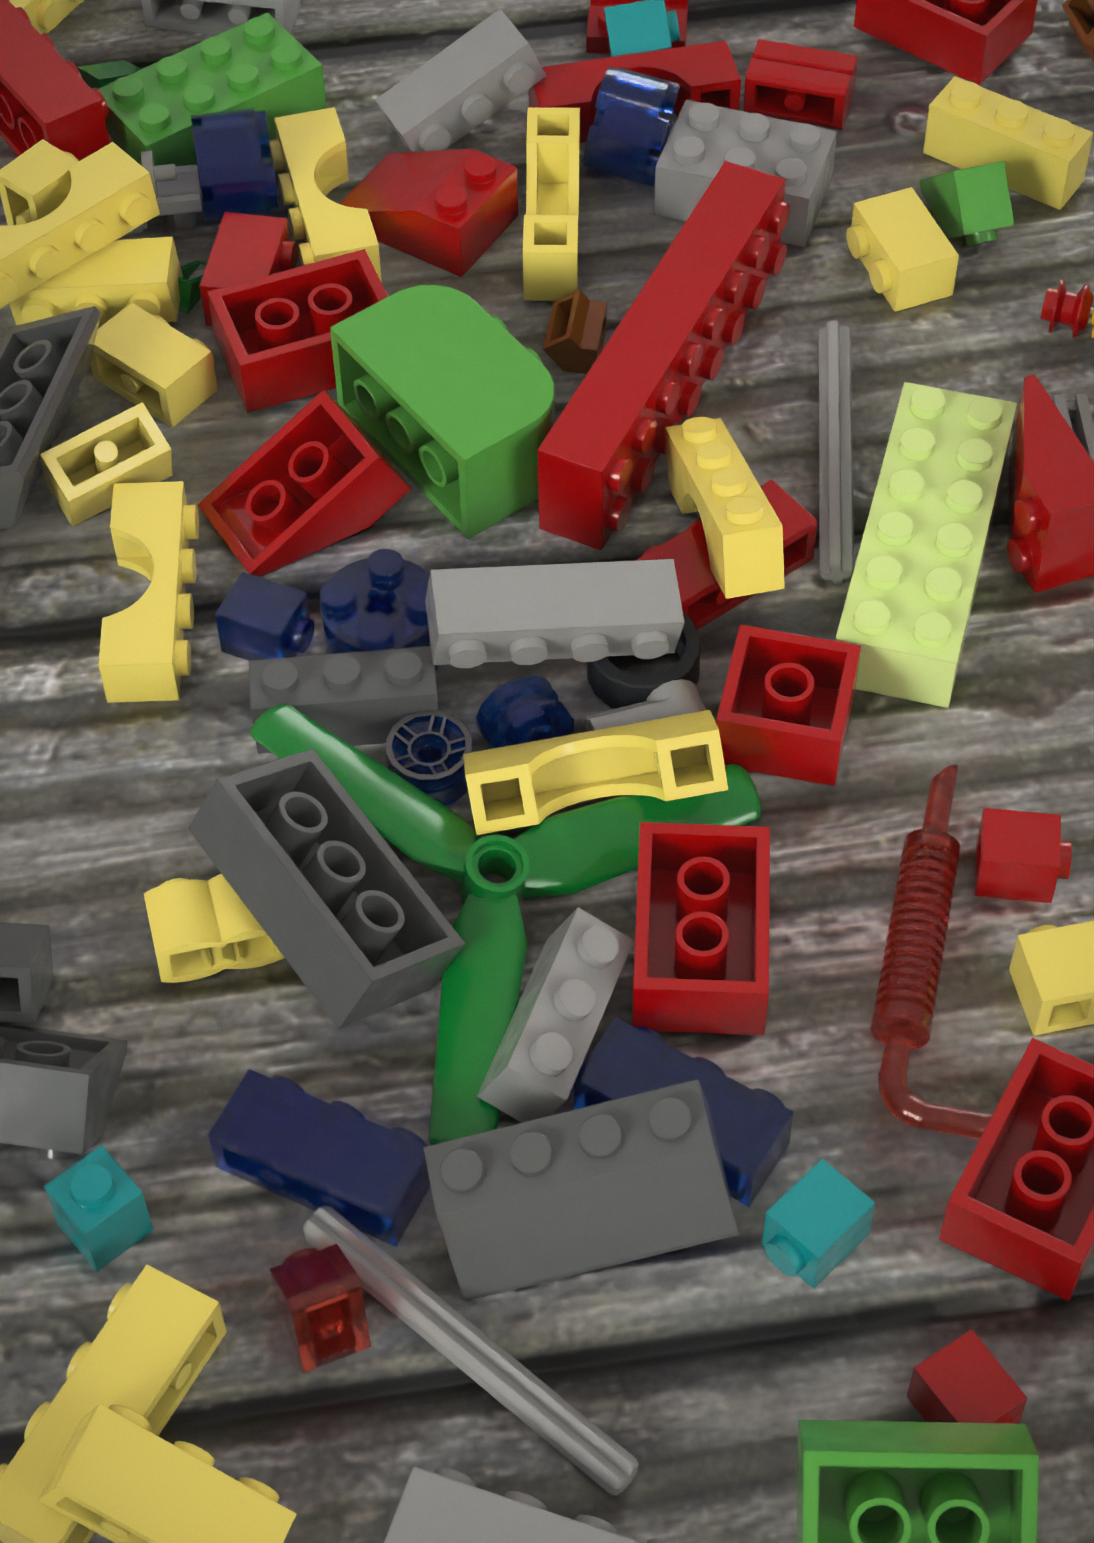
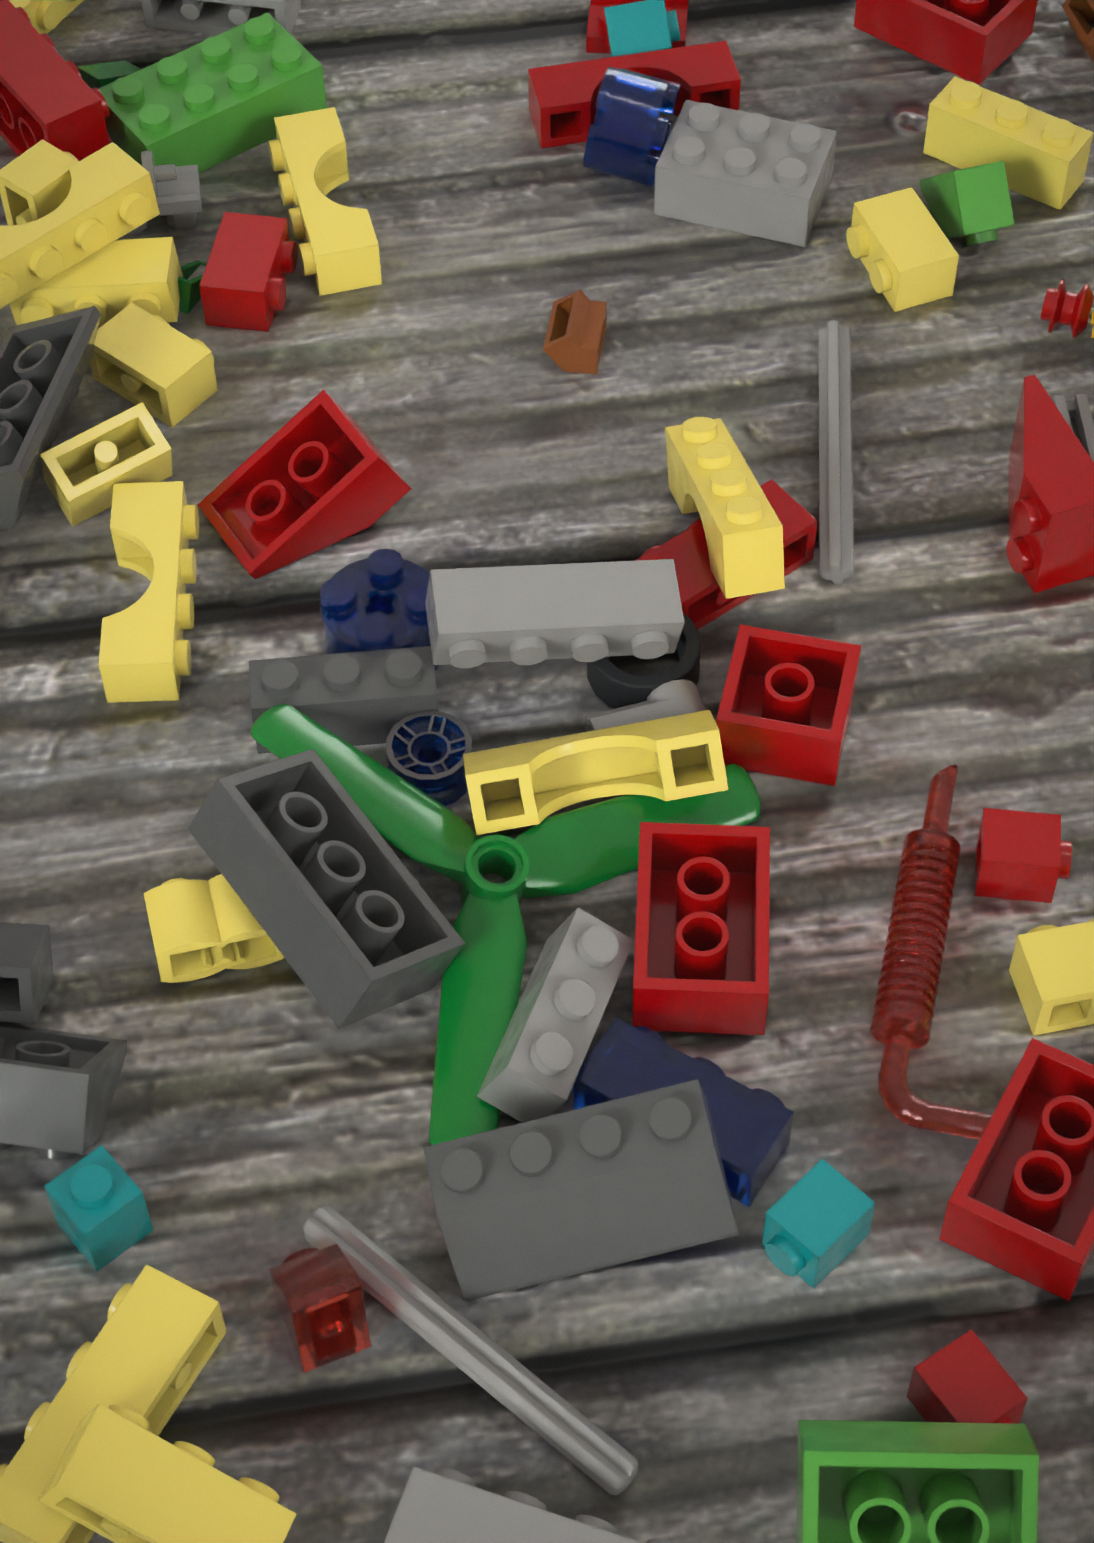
(231, 165): clear blue brick -> none
(264, 620): clear blue brick -> none
(280, 324): red brick -> none
(321, 1155): clear blue brick -> none
(439, 204): red slope -> none
(447, 400): bright green brick -> none
(462, 85): light grey brick -> none
(523, 713): clear blue wheel -> none
(551, 203): light yellow arch -> none
(661, 356): red brick -> none
(800, 84): red brick -> none
(926, 542): yellowish green brick -> none

